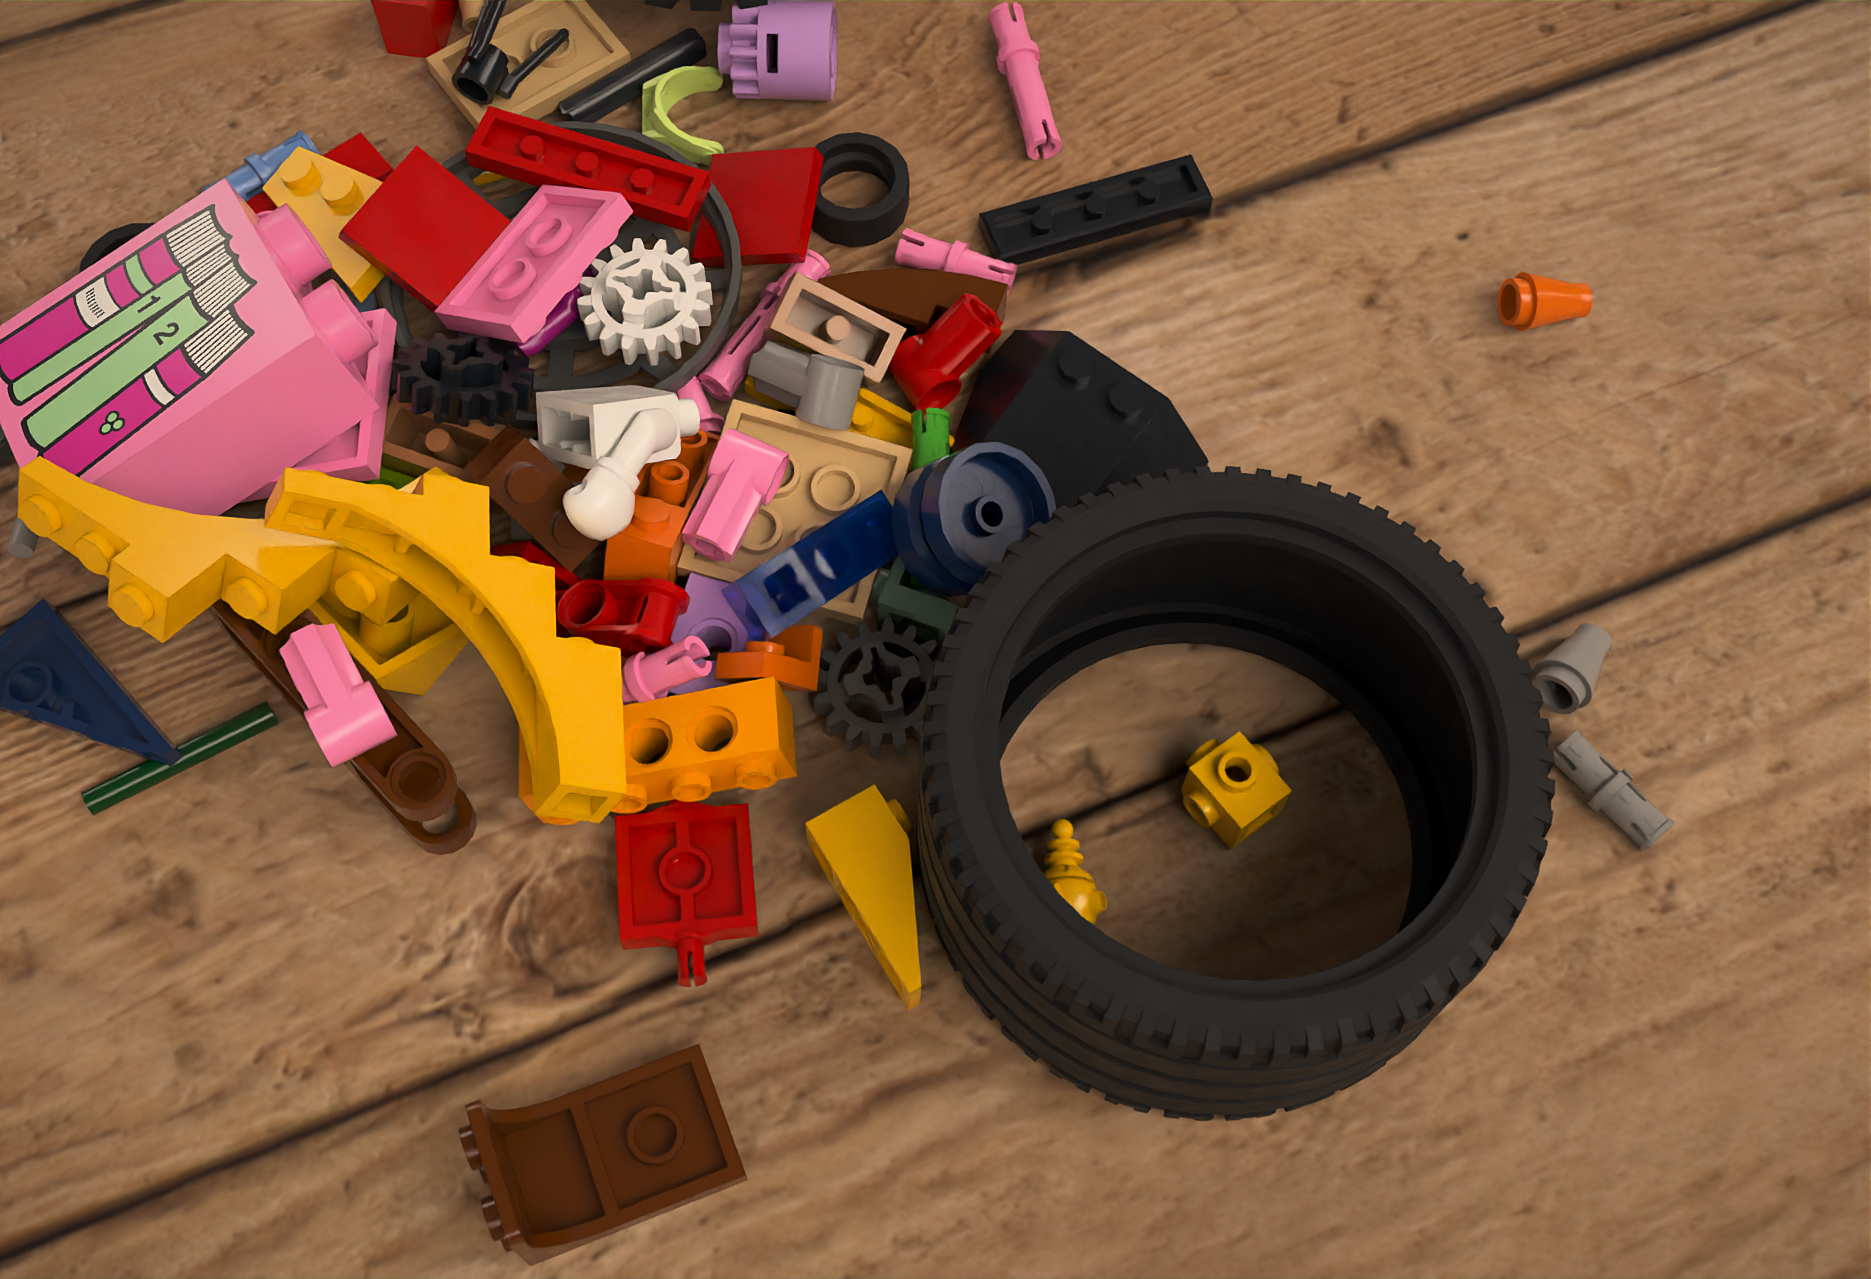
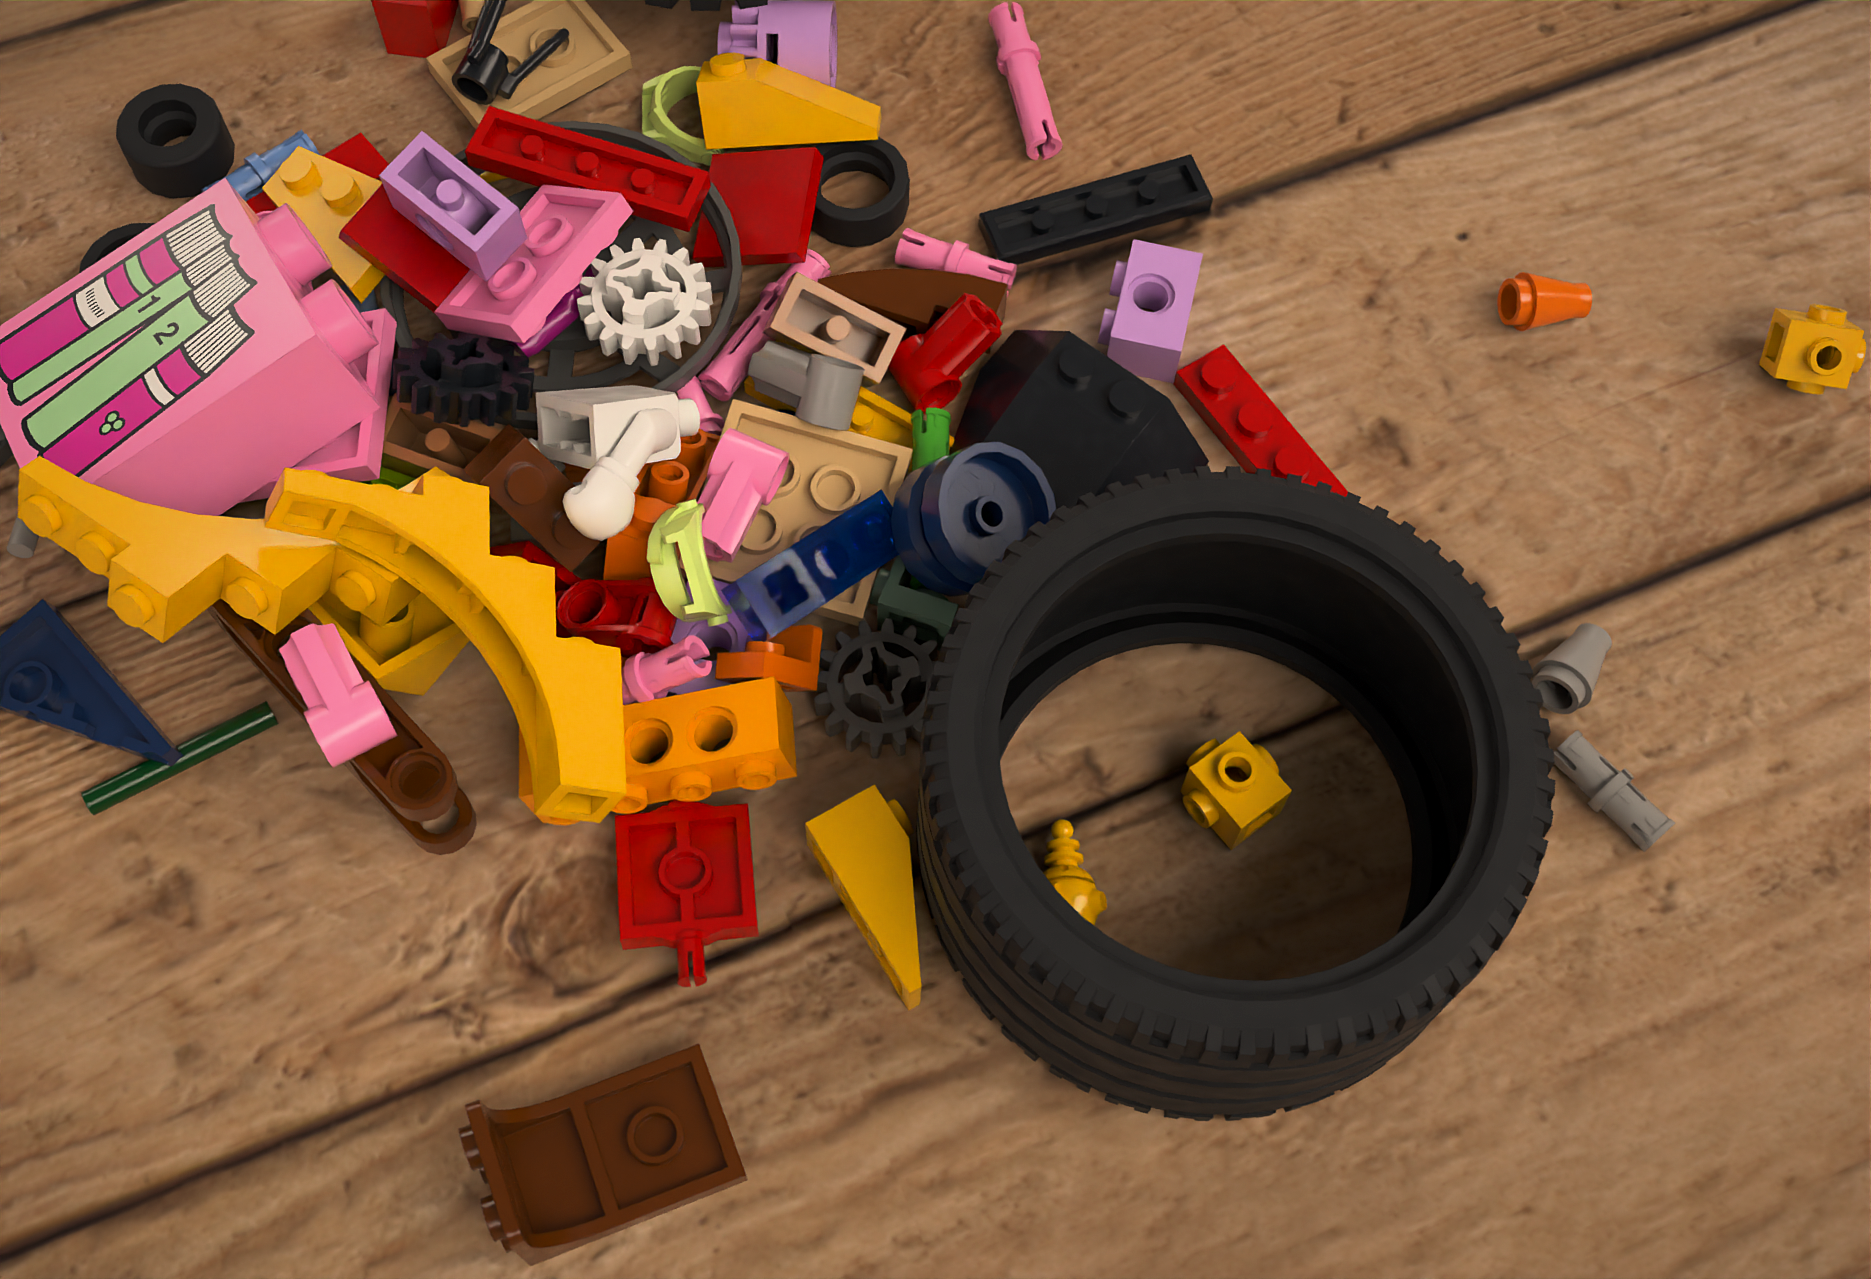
(164, 115): none -> black tyre
(454, 206): none -> lavender brick
(627, 81): black axle -> none
(684, 526): none -> yellowish green helmet
(771, 106): none -> yellow slope
(1156, 280): none -> lavender brick
(1249, 420): none -> red plate
(1813, 348): none -> yellow brick

